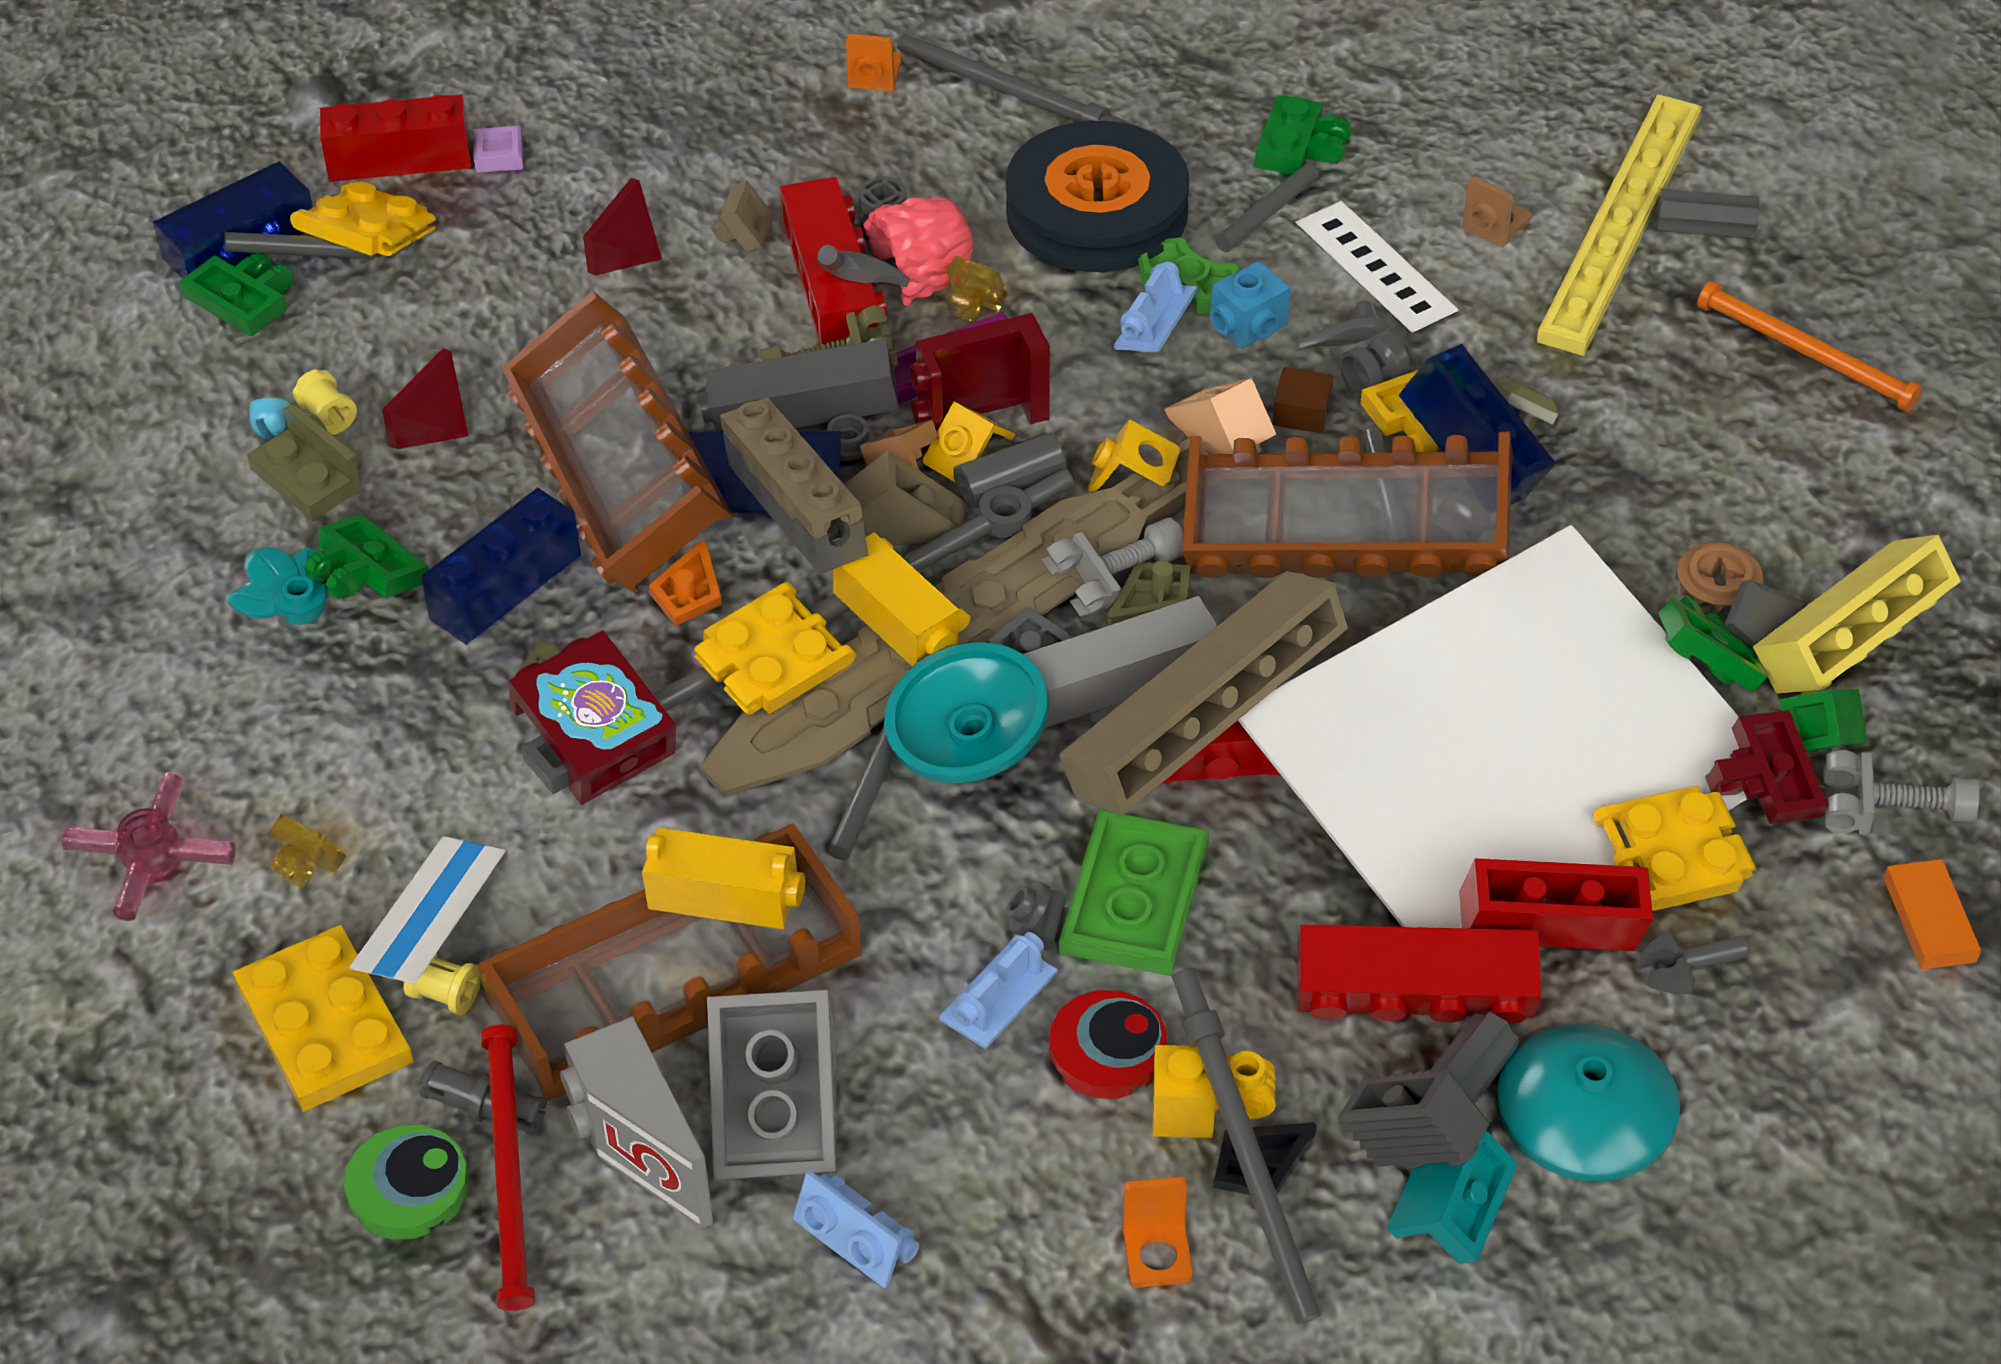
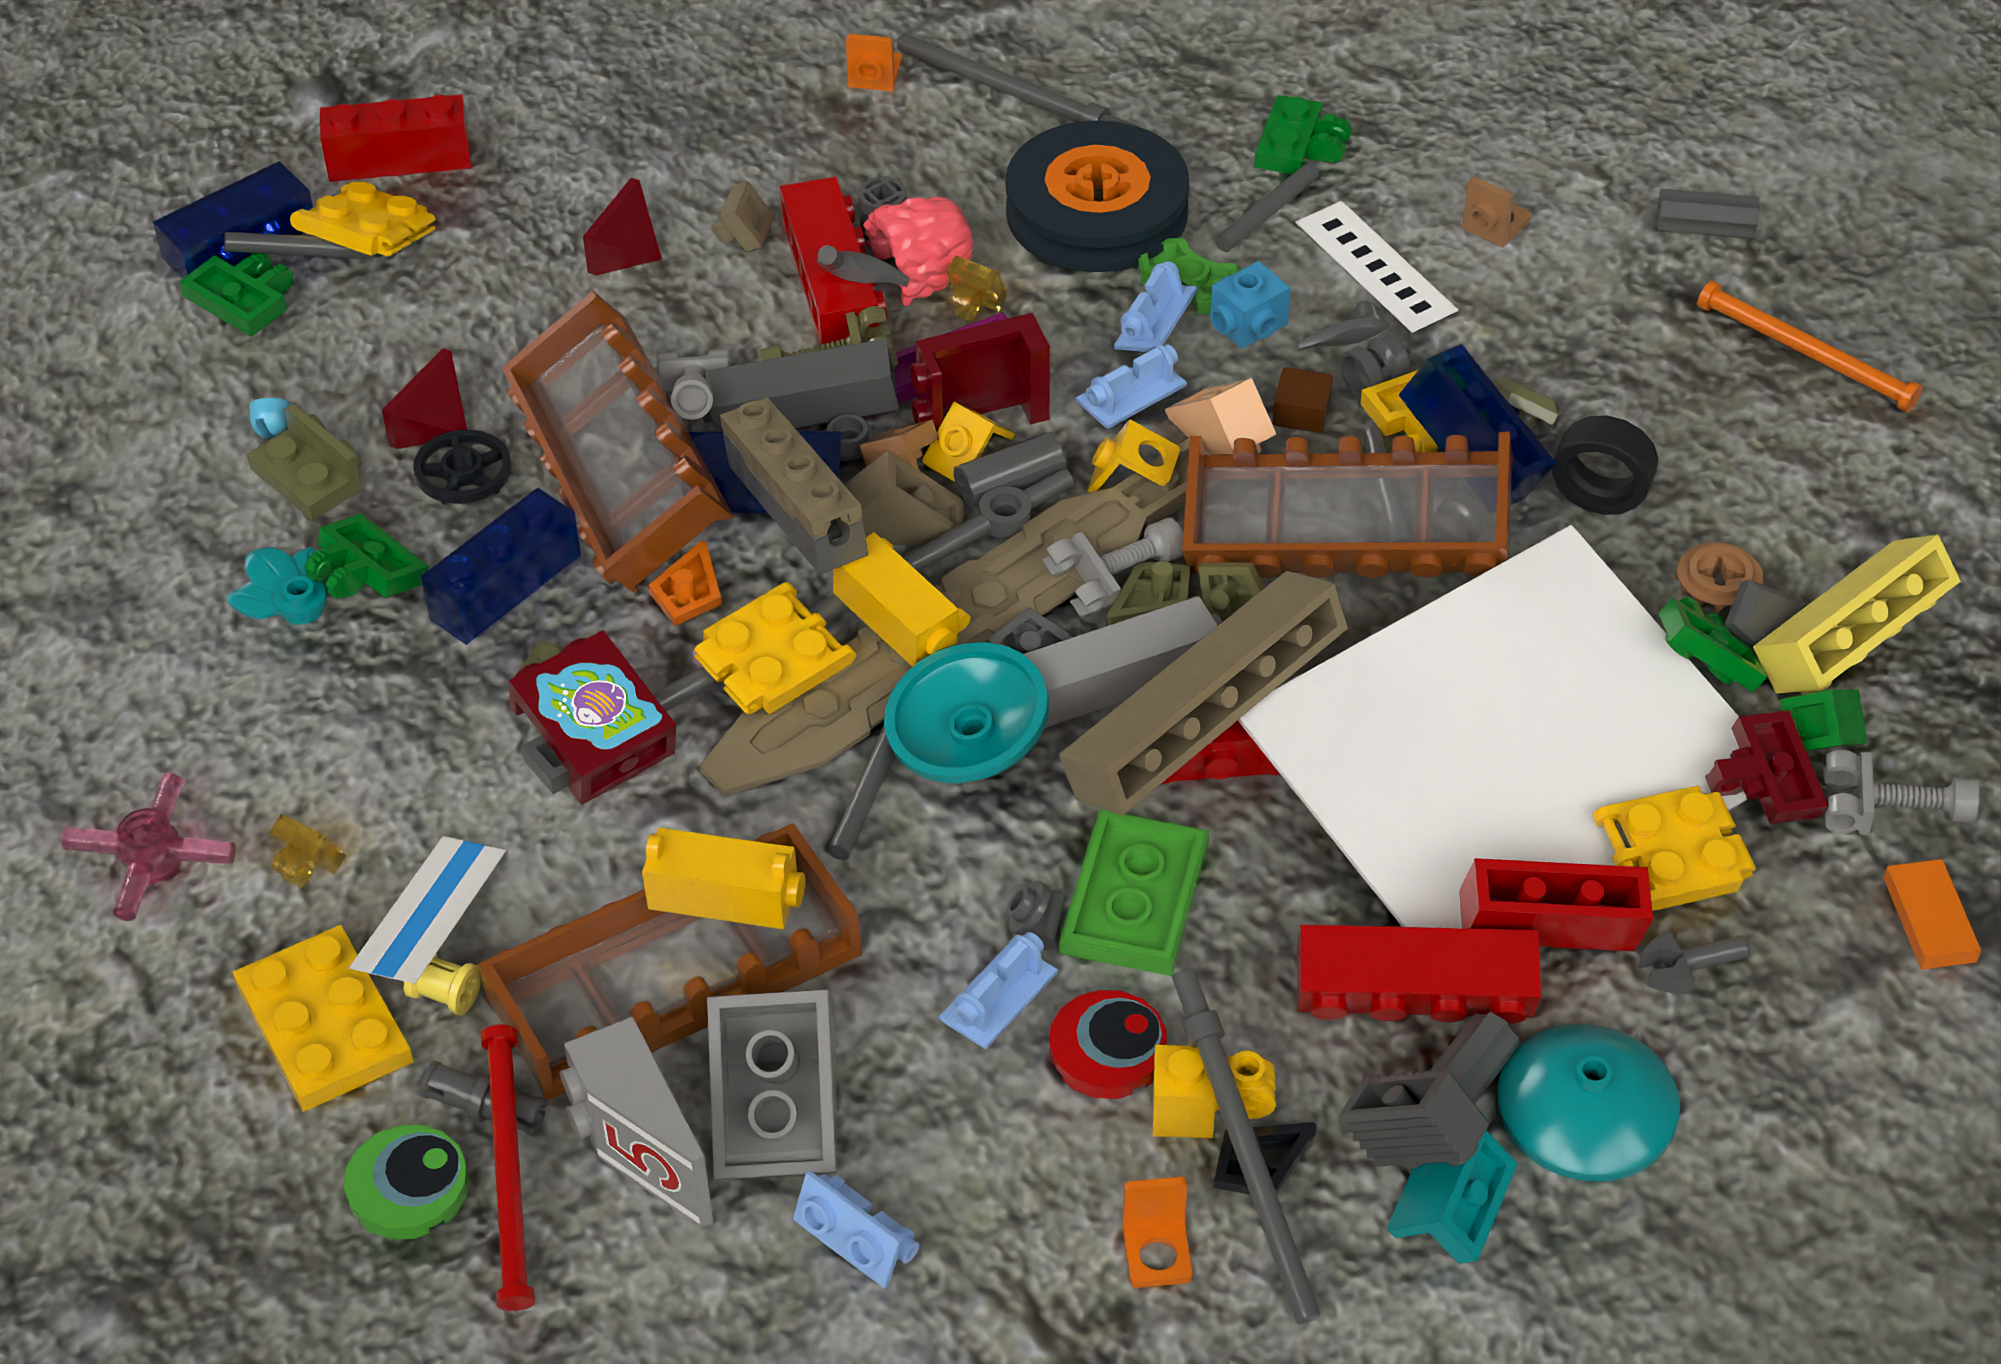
(319, 395): light yellow bush -> none
(462, 467): none -> black wheel
(498, 149): lavender tile -> none
(687, 380): none -> light grey bar
(1133, 389): none -> light blue hinge
(1228, 586): none -> olive piece
(1610, 437): none -> black tyre
(1619, 226): light yellow tile -> none

